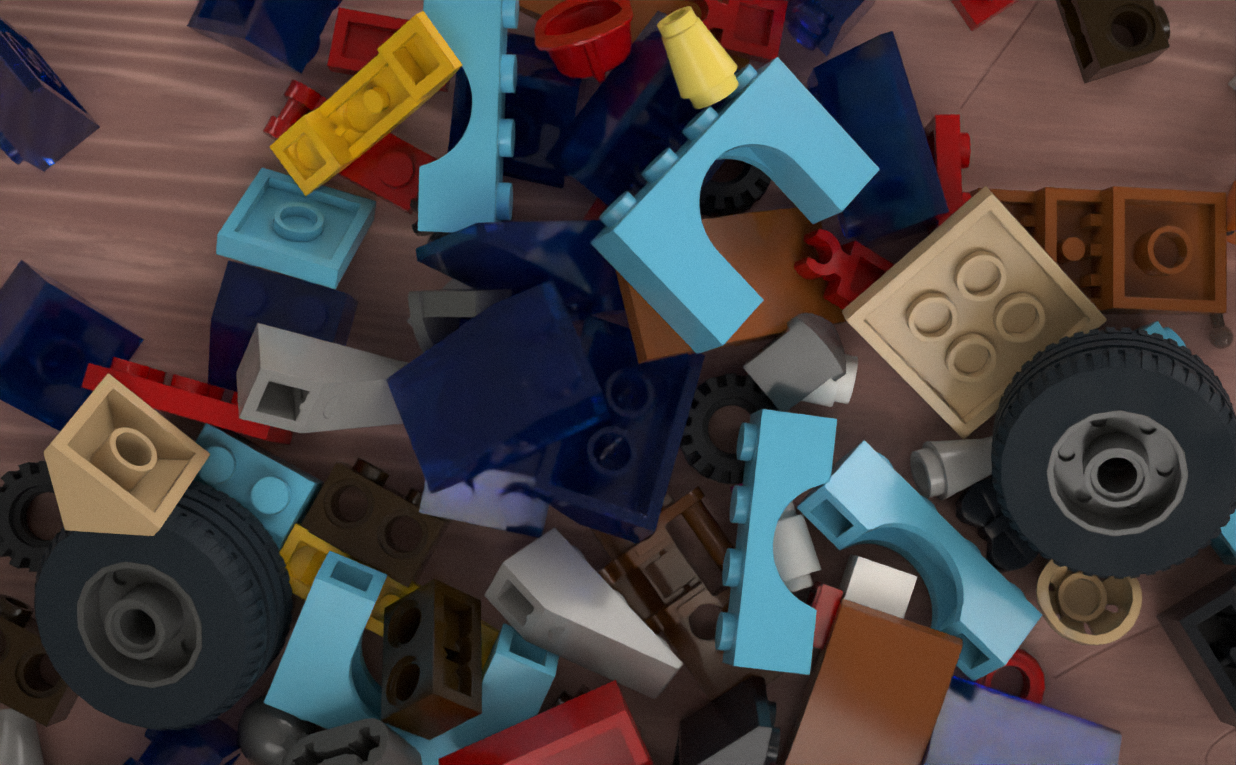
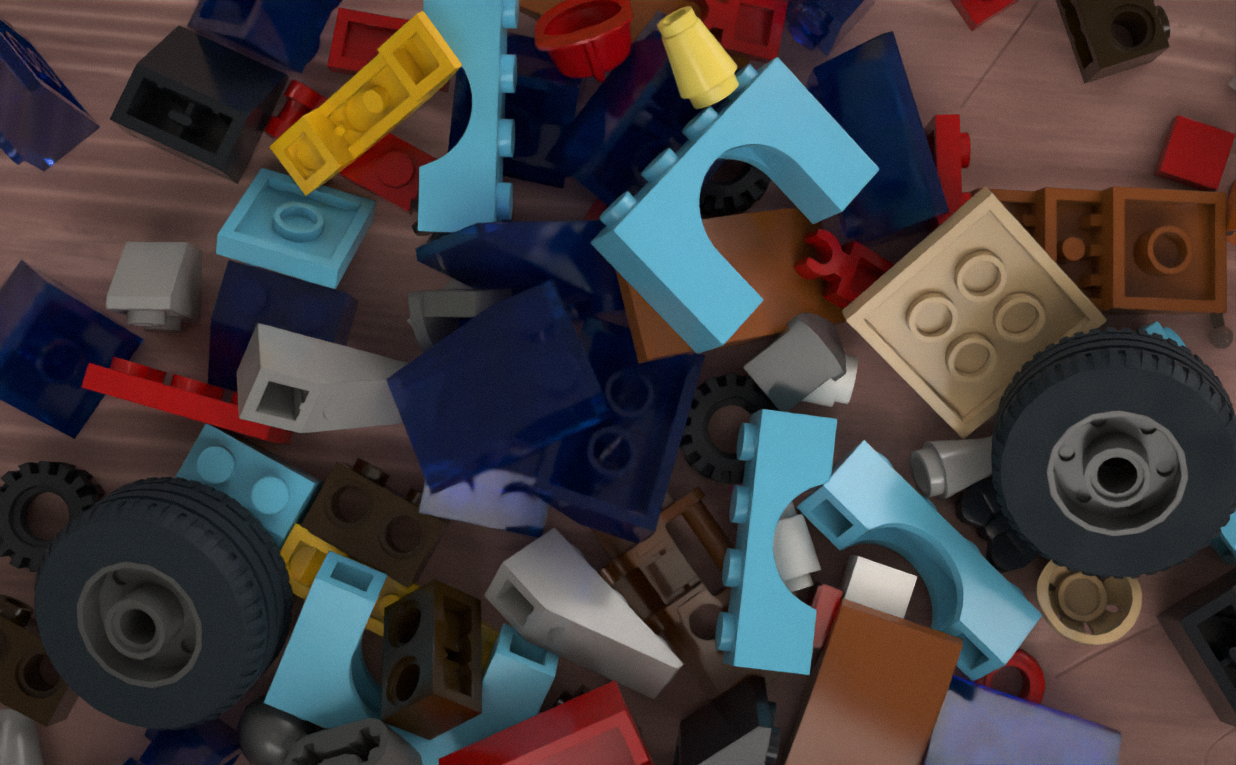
(120, 464): tan slope -> none
(157, 285): none -> light grey slope
(200, 102): none -> black slope
(1194, 154): none -> red tile

